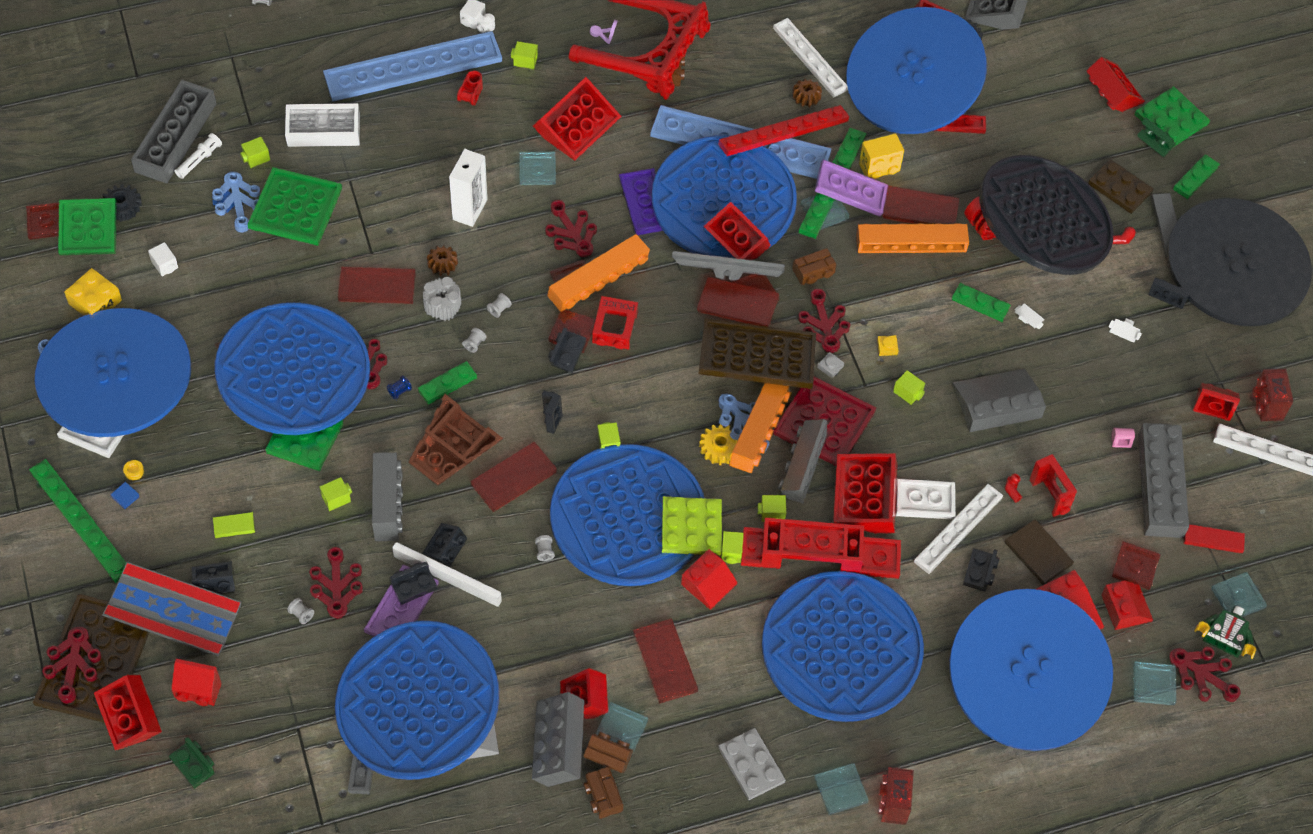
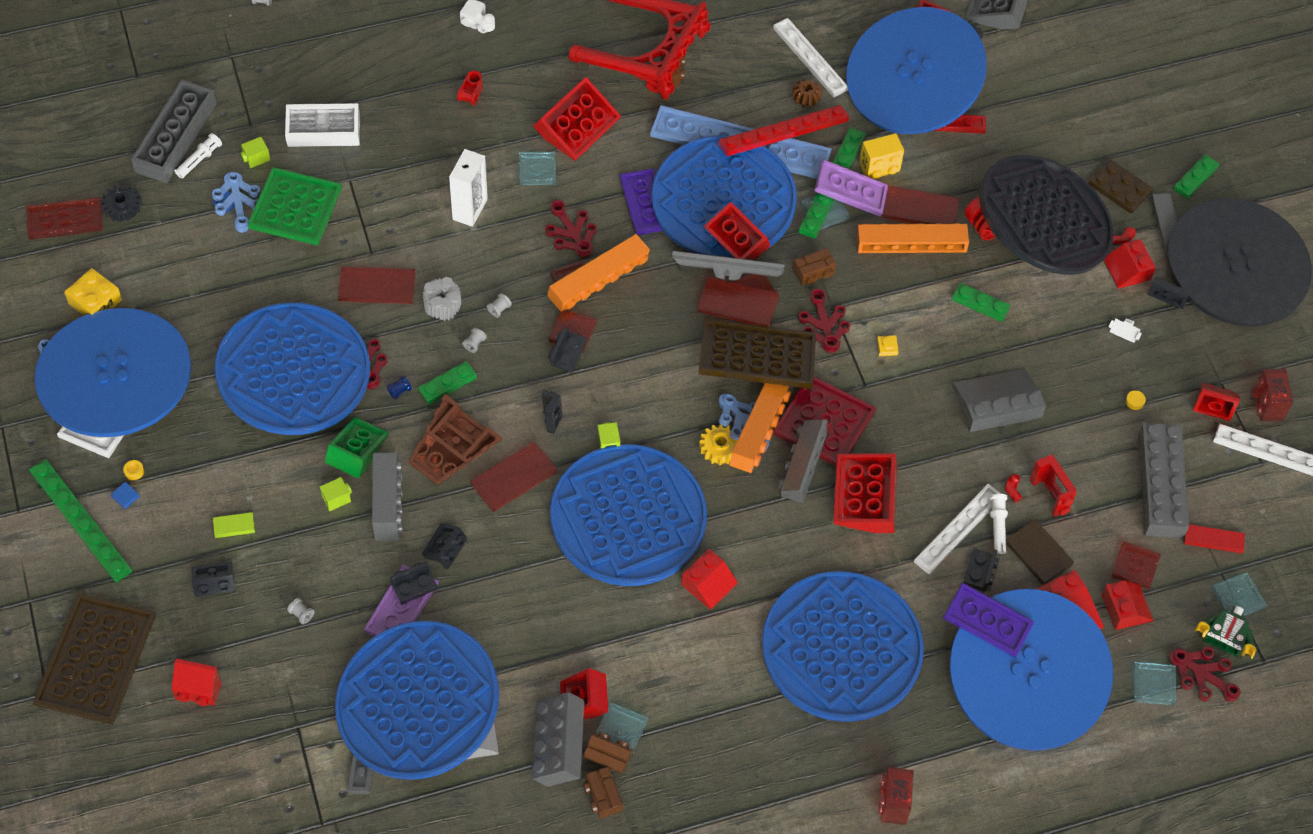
(73, 660): dark red plant -> none
(87, 226): green plate -> none
(127, 711): red slope -> none
(163, 259): white brick -> none
(172, 609): hinge -> none
(192, 763): dark green bracket -> none
(305, 449): green plate -> none
(336, 586): dark red plant -> none
(354, 447): none -> green slope
(412, 66): medium blue plate -> none
(442, 260): reddish brown gear -> none
(449, 575): white tile -> none
(525, 55): lime brick -> none
(544, 548): light grey bush -> none
(597, 31): lavender piece -> none
(616, 307): red window -> none
(665, 660): clear red tile -> none
(691, 525): lime plate -> none
(732, 547): lime brick -> none
(751, 764): light grey plate -> none
(772, 507): lime brick -> none
(822, 543): red bracket -> none
(830, 365): light grey plate -> none
(841, 789): clear light blue tile -> none
(909, 387): lime brick -> none
(925, 499): white tile -> none
(988, 620): none -> dark purple tile
(999, 514): none -> white pin
(1029, 316): white piece -> none
(1114, 85): red slope -> none
(1123, 437): bright pink brick -> none
(1130, 264): none -> red slope
(1135, 400): none -> yellow tile
(1156, 138): dark green bracket -> none
(1173, 115): green plate -> none

